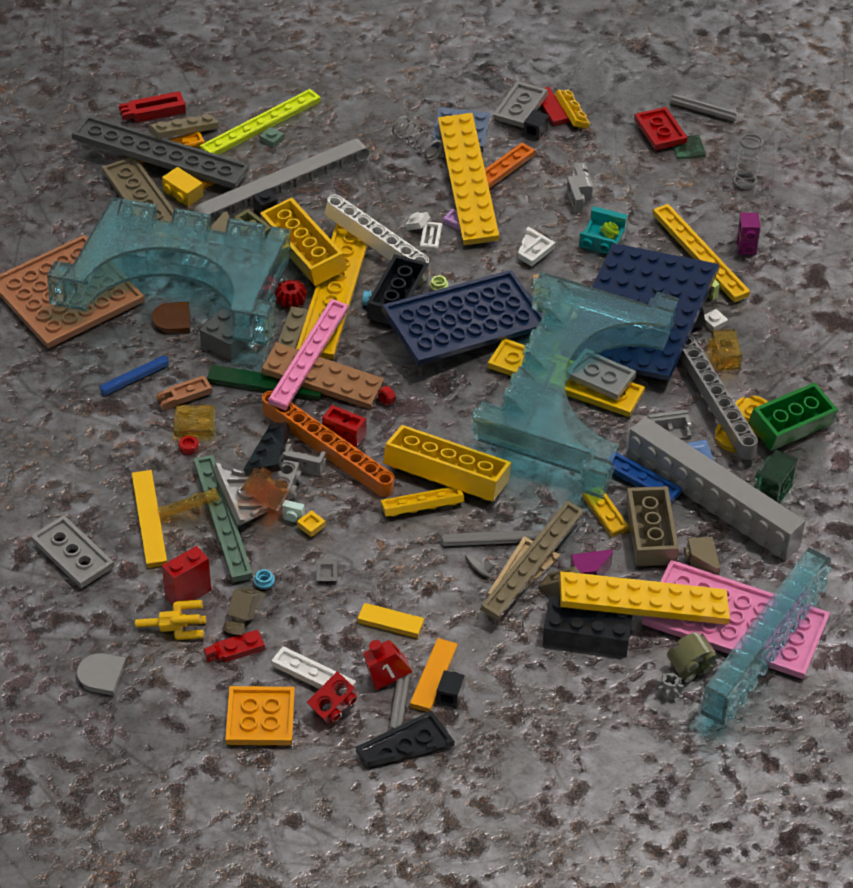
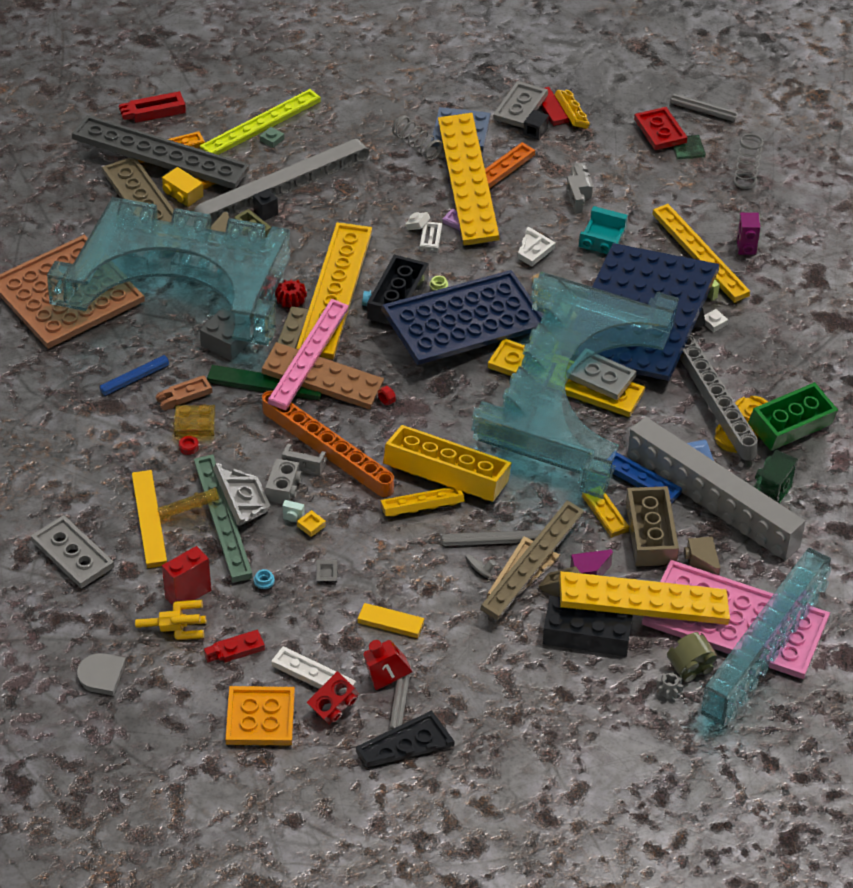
(172, 317): reddish brown tile -> none
(184, 126): dark tan plate -> none
(234, 627): dark tan tile -> none
(245, 604): dark tan slope -> none
(266, 488): clear orange brick -> none
(270, 449): black wing -> none
(309, 245): yellow brick -> none
(345, 424): red brick -> none
(369, 230): white beam -> none
(439, 660): light orange tile -> none
(450, 689): black brick -> none
(610, 230): lime plate -> none
(674, 422): light grey hinge -> none
(725, 349): clear yellow brick -> none

